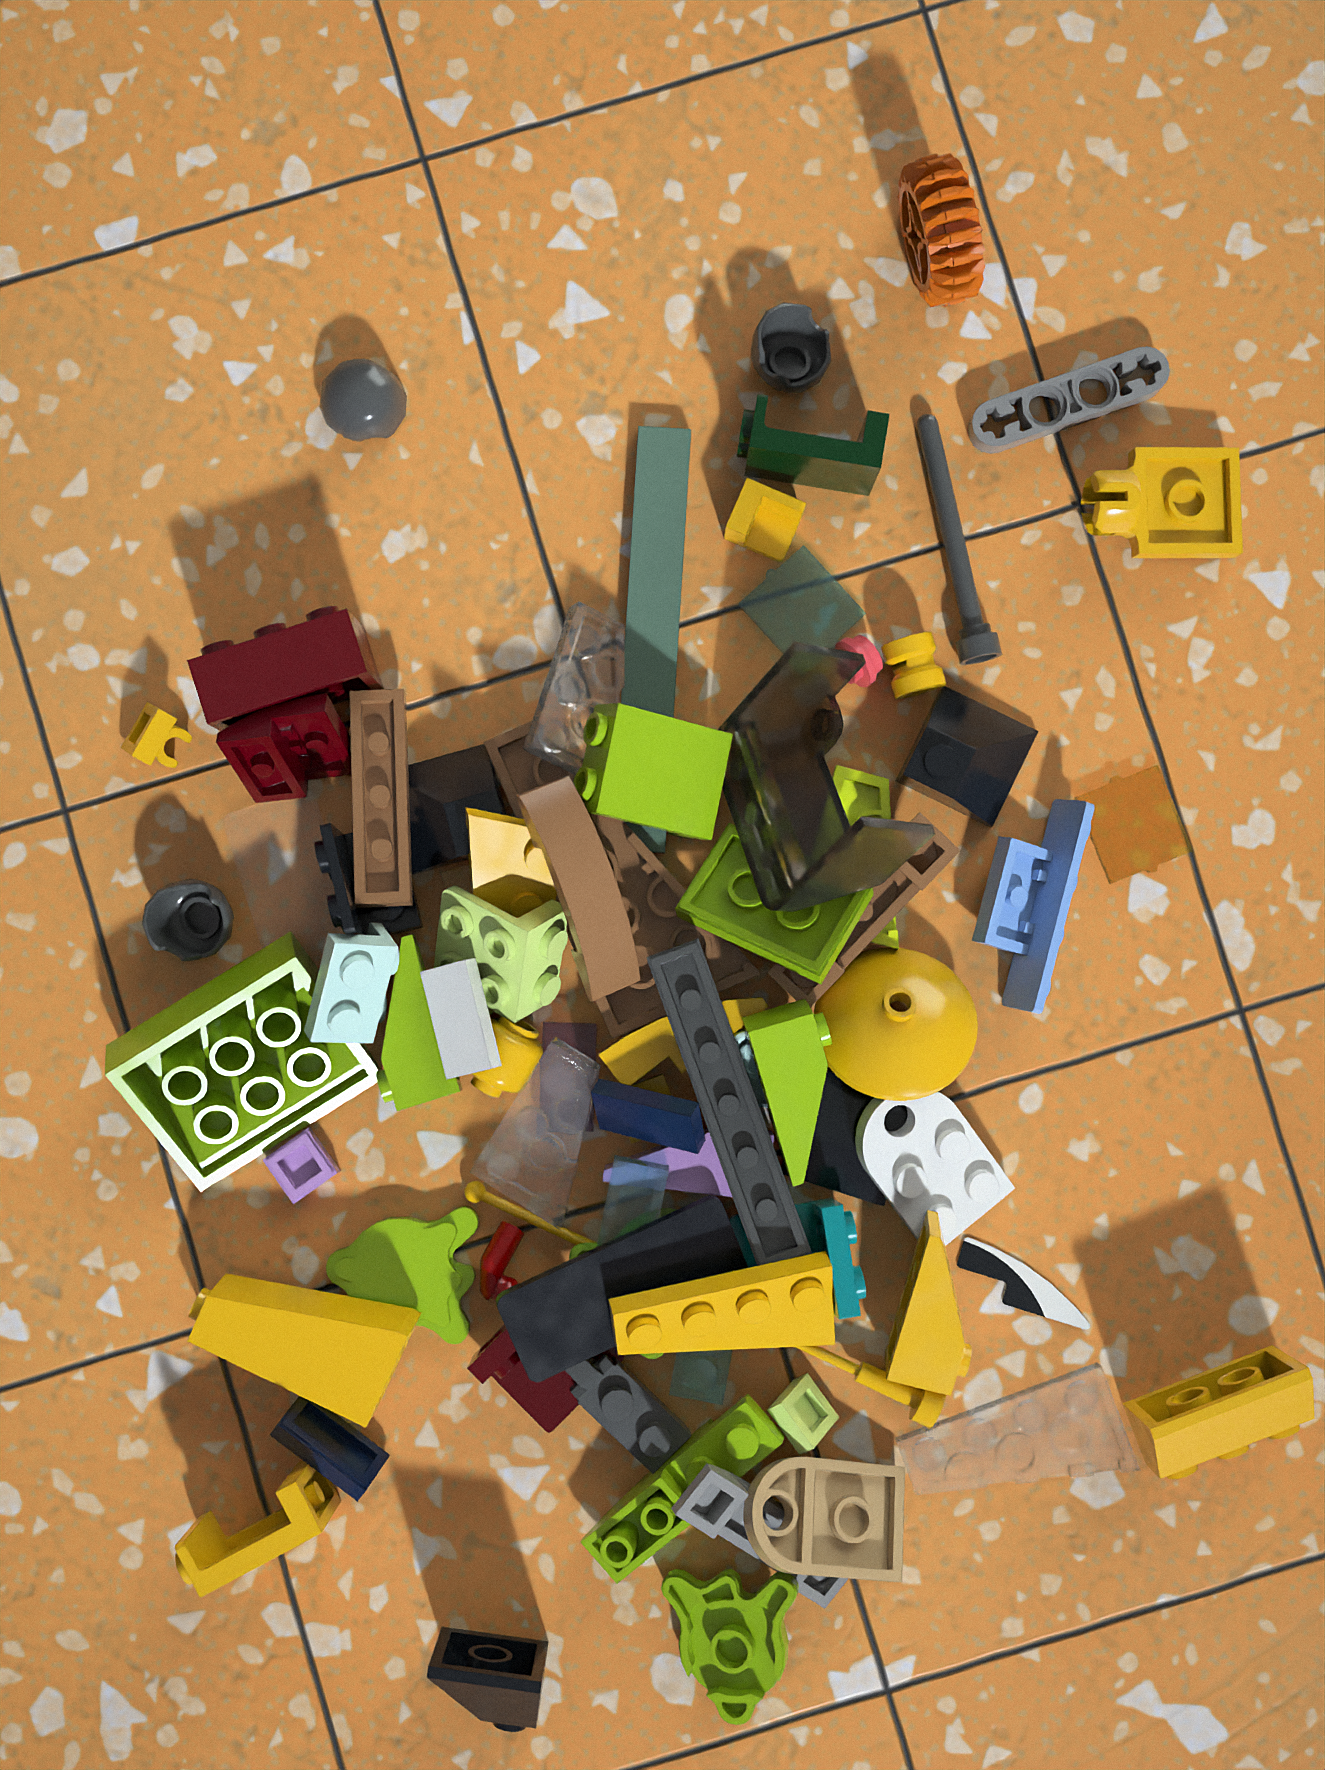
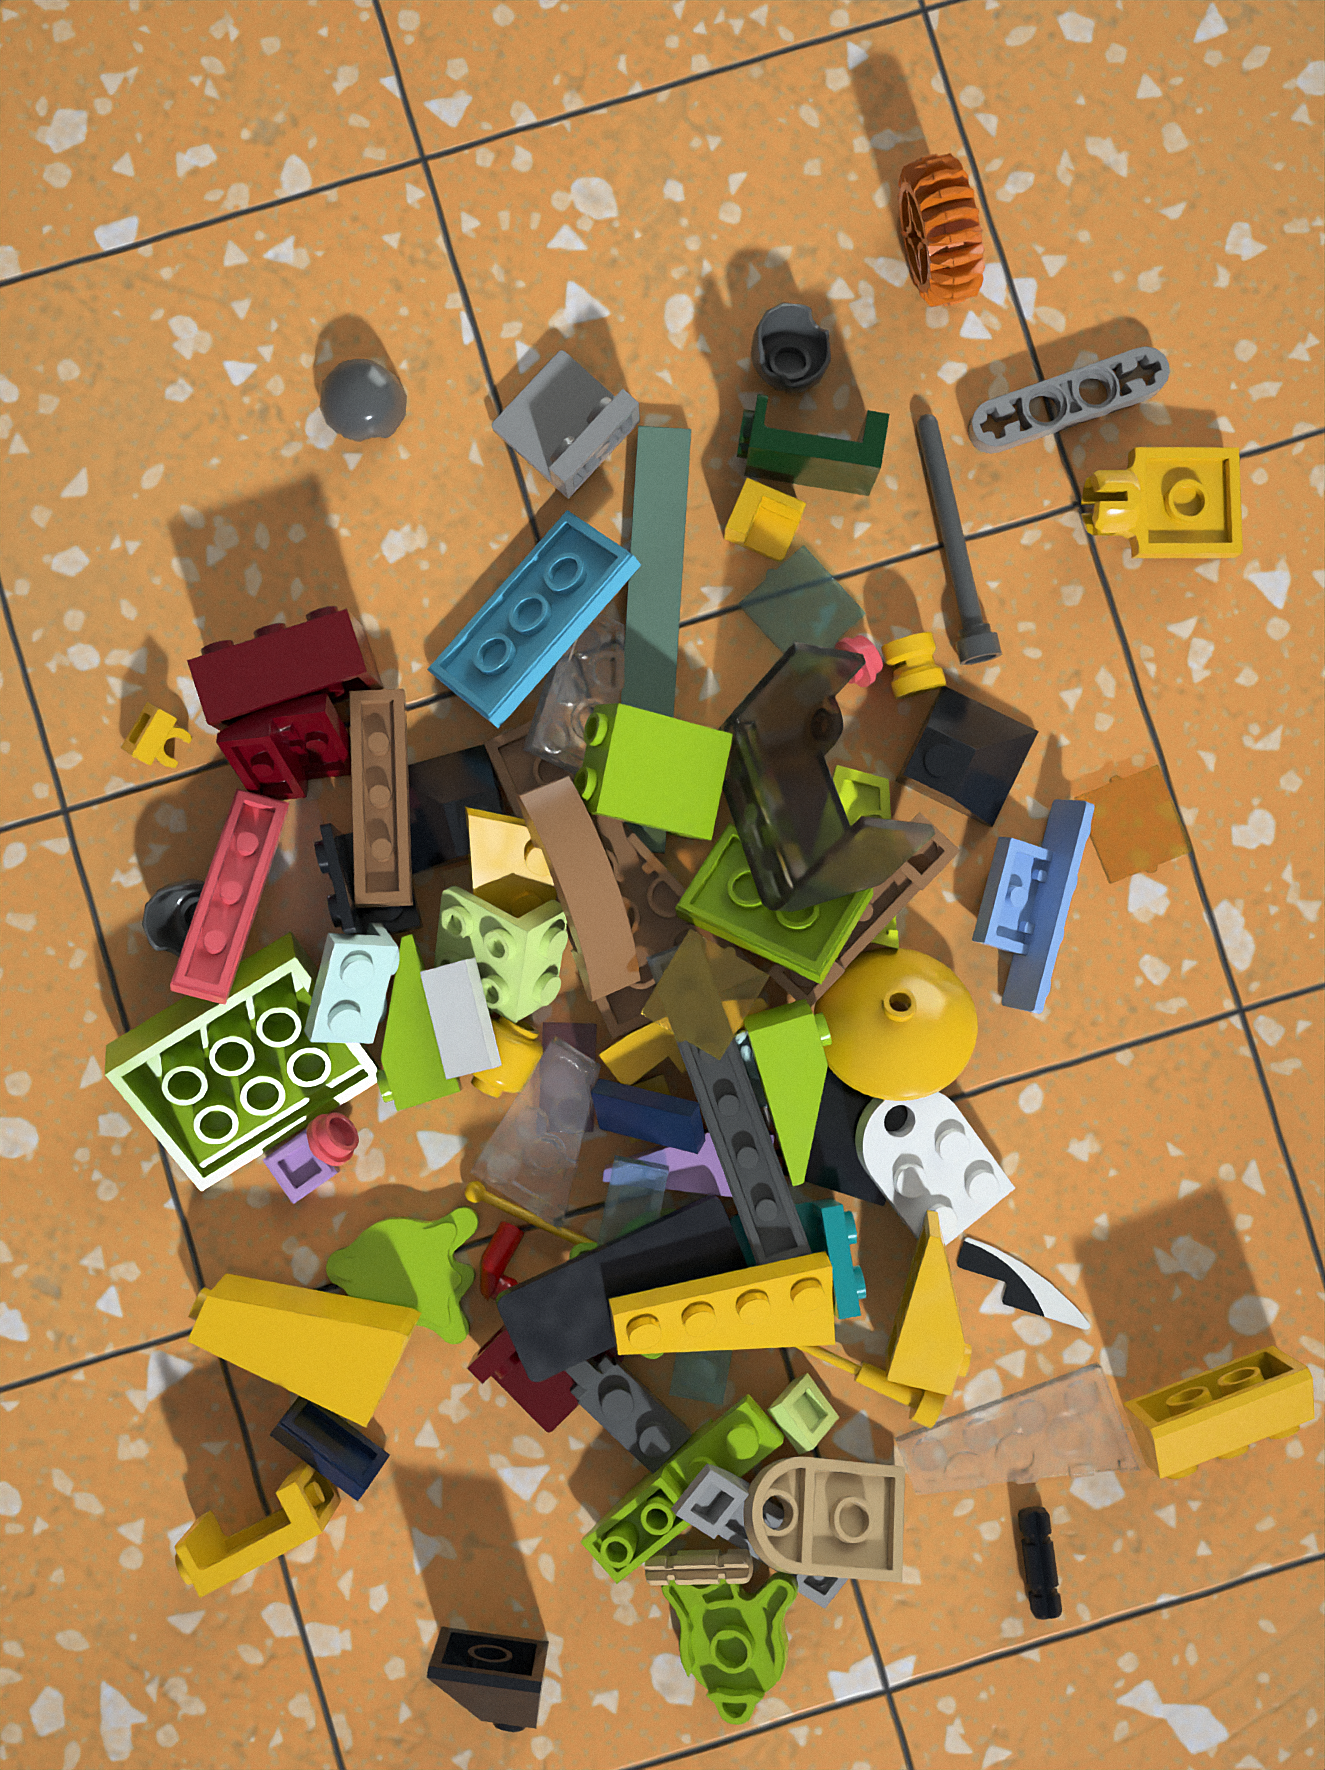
(230, 897): none -> coral tile
(332, 1138): none -> coral plate
(534, 618): none -> medium azure tile
(566, 423): none -> light grey bracket
(699, 1567): none -> tan axle
(704, 994): none -> clear yellow piece
(1040, 1562): none -> black axle

